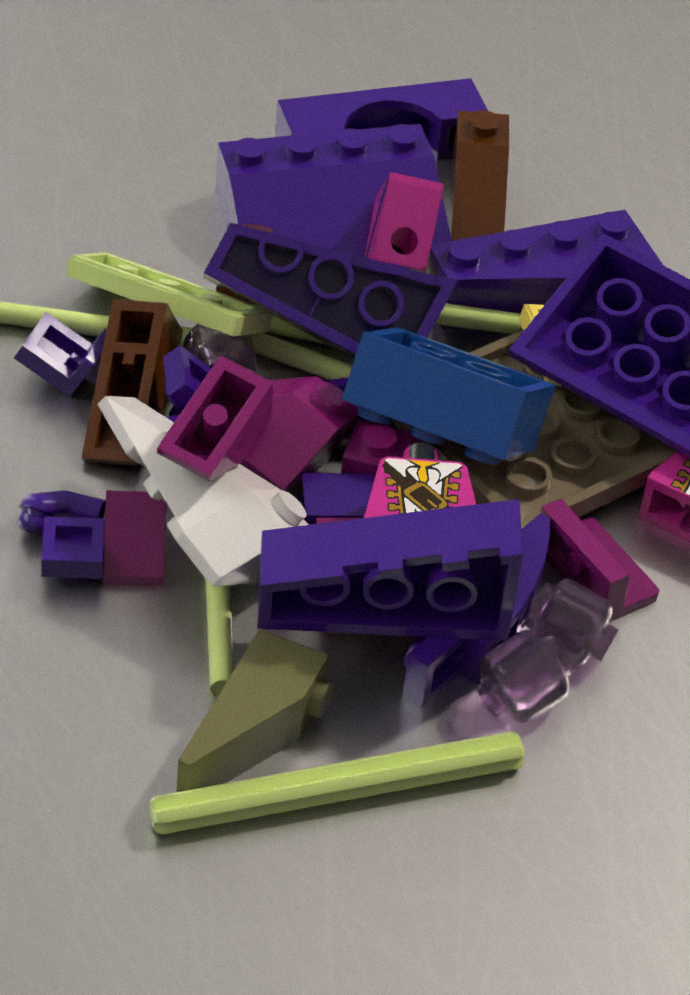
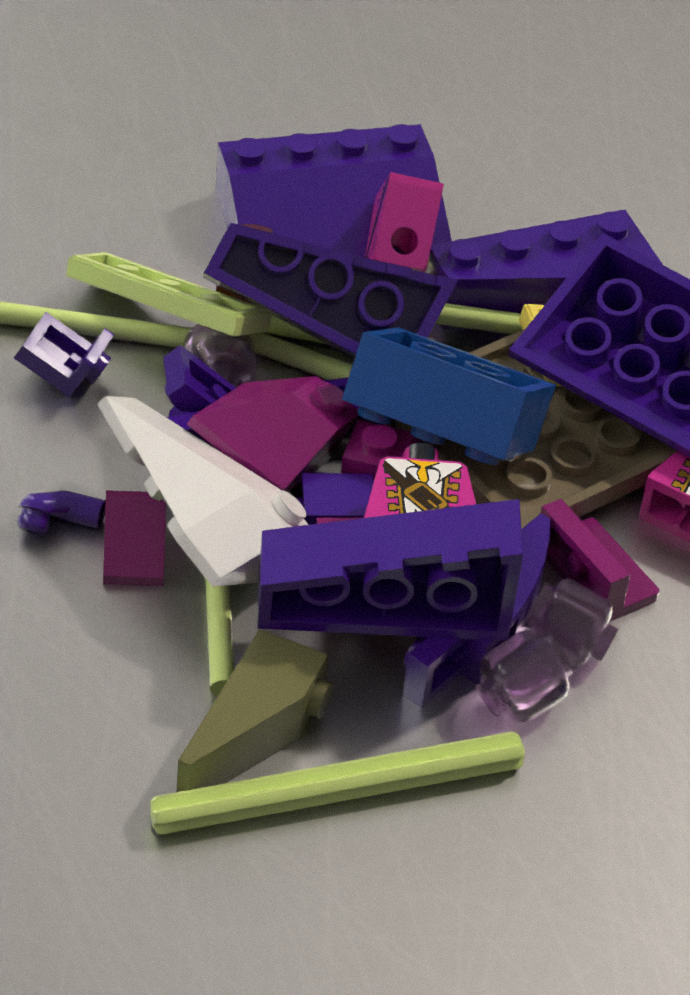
(73, 547): dark purple plate -> none
(130, 367): reddish brown slope -> none
(219, 421): magenta slope -> none
(428, 104): dark purple arch -> none
(479, 174): reddish brown slope -> none

